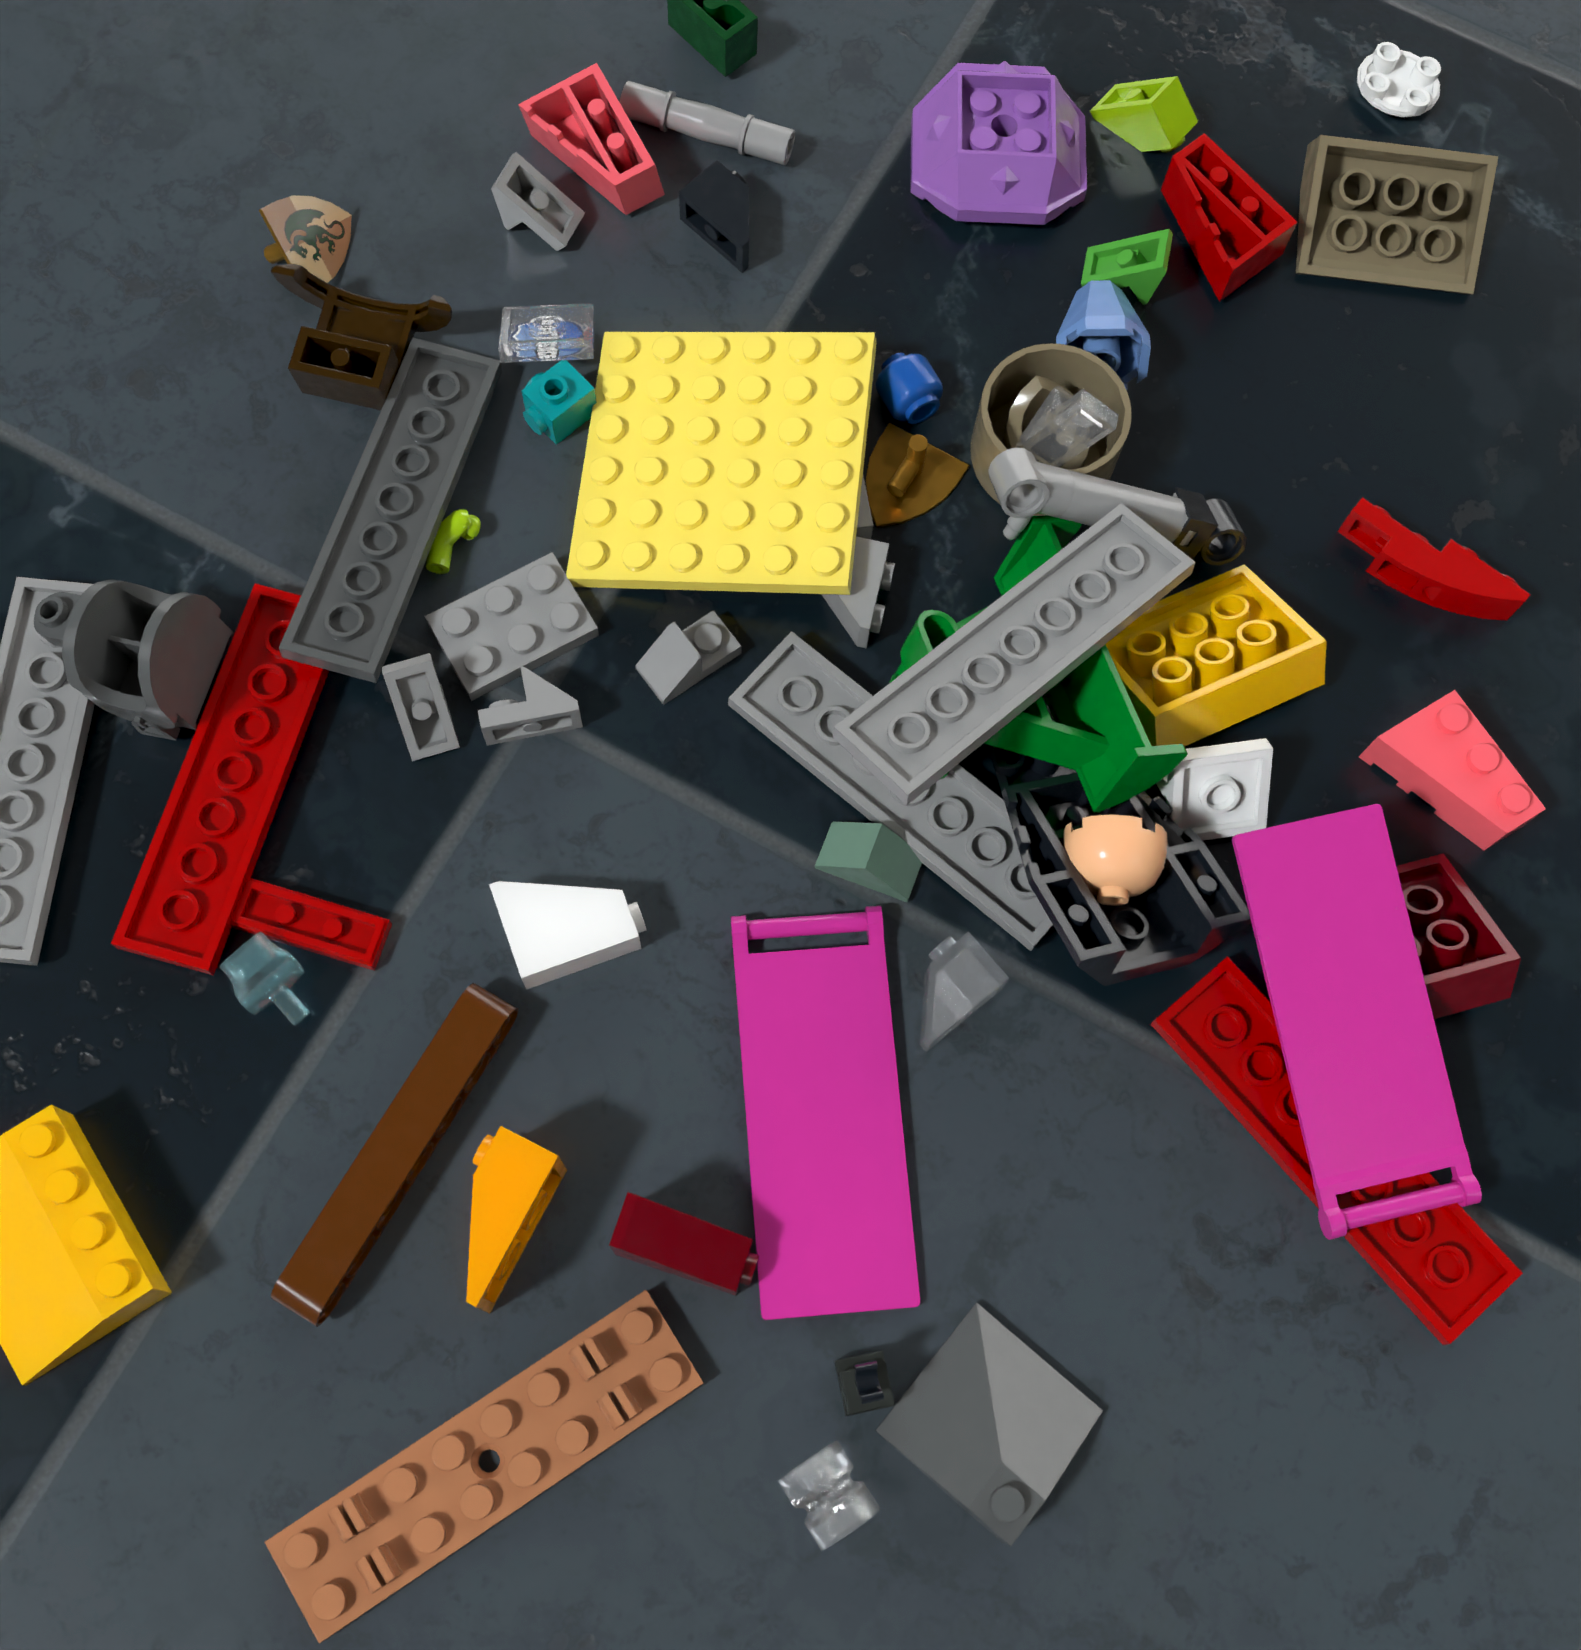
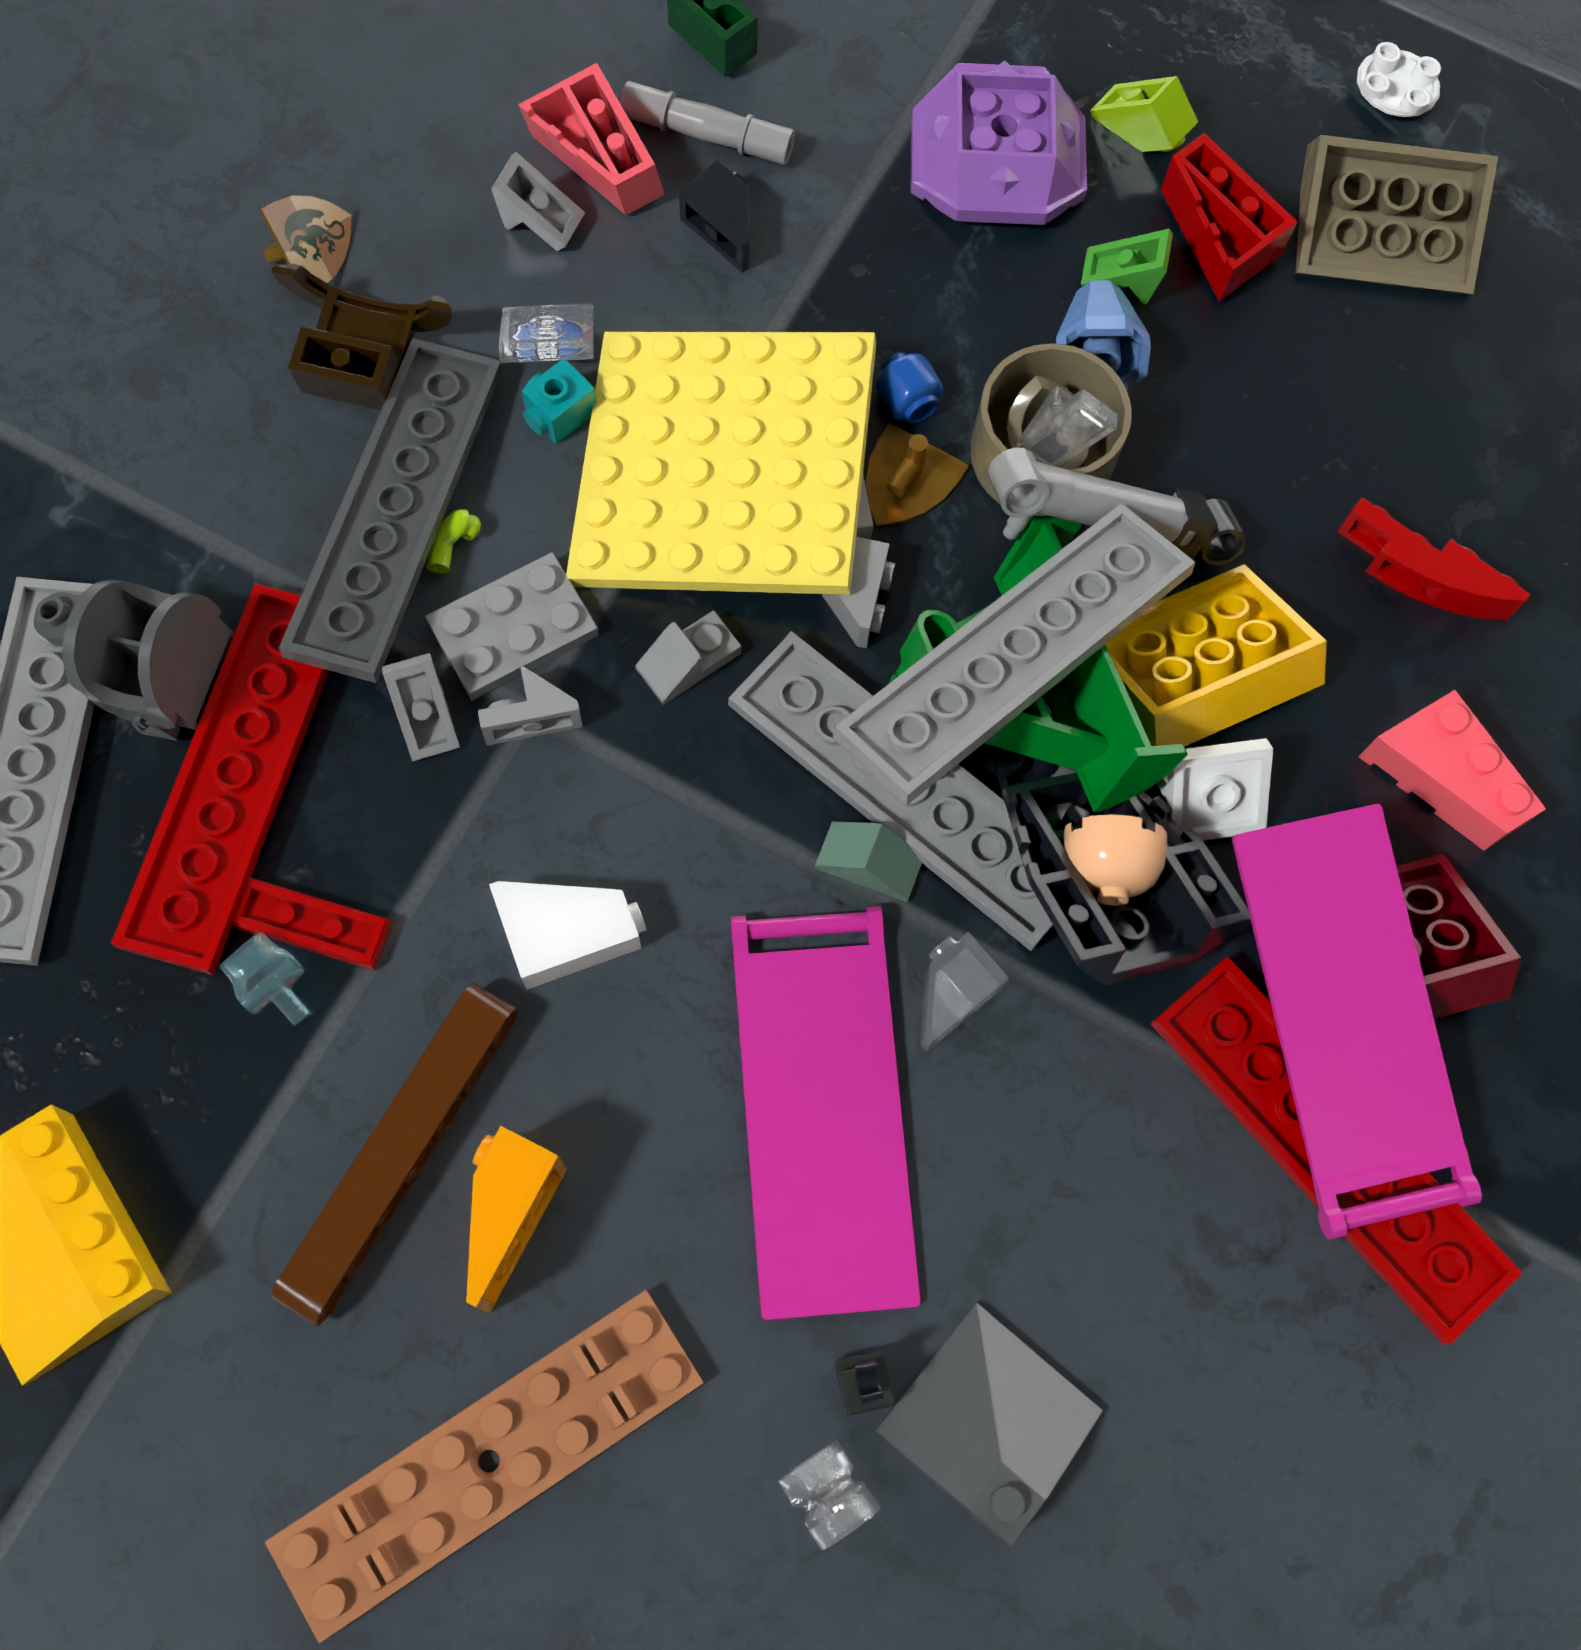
(682, 1245): dark red slope -> none

